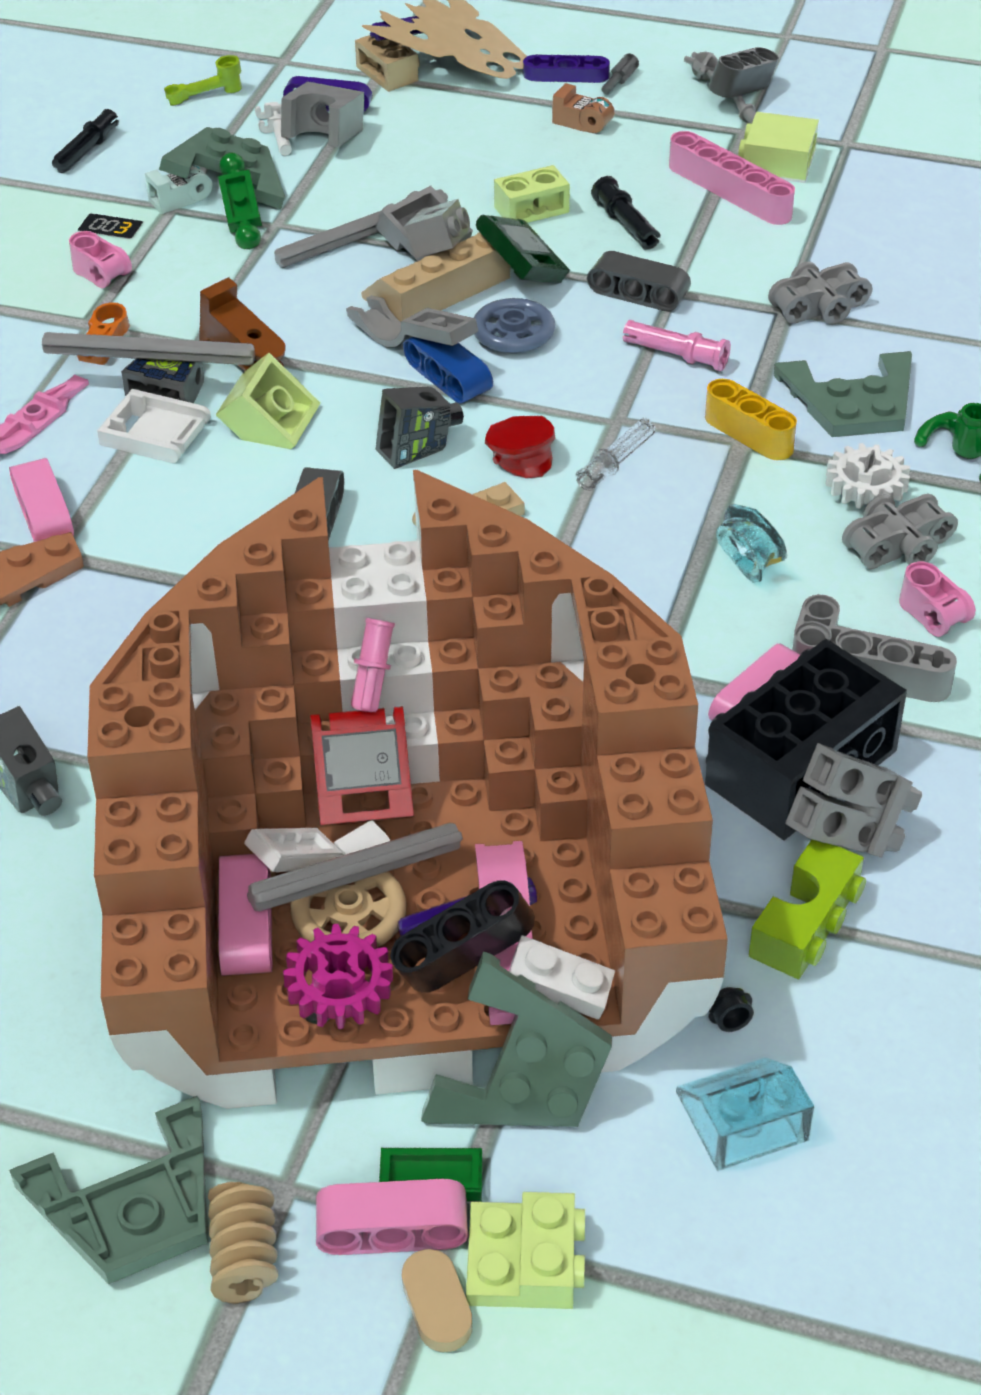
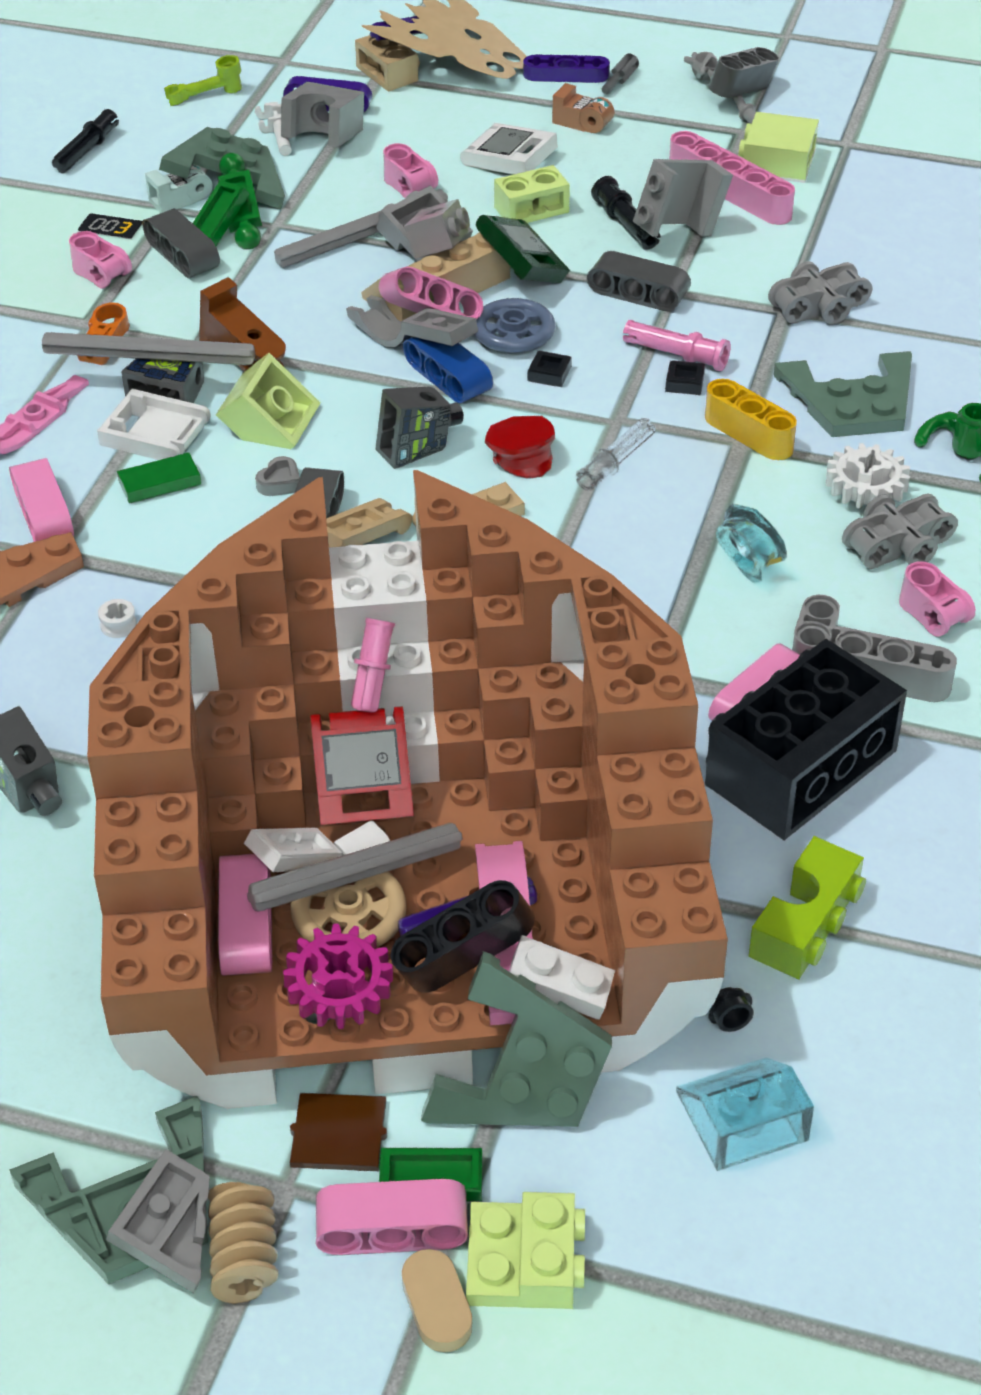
(117, 609): none -> white bush
(159, 477): none -> green tile
(166, 1220): none -> light grey wing
(181, 243): none -> dark grey beam
(220, 210): none -> green tile
(278, 478): none -> light grey tile
(338, 1132): none -> reddish brown piece
(366, 523): none -> tan plate
(407, 170): none -> bright pink piece
(416, 293): none -> bright pink beam
(503, 147): none -> white container
(549, 368): none -> black tile
(682, 194): none -> light grey panel
(685, 377): none -> black tile
(870, 806): light grey hips -> none

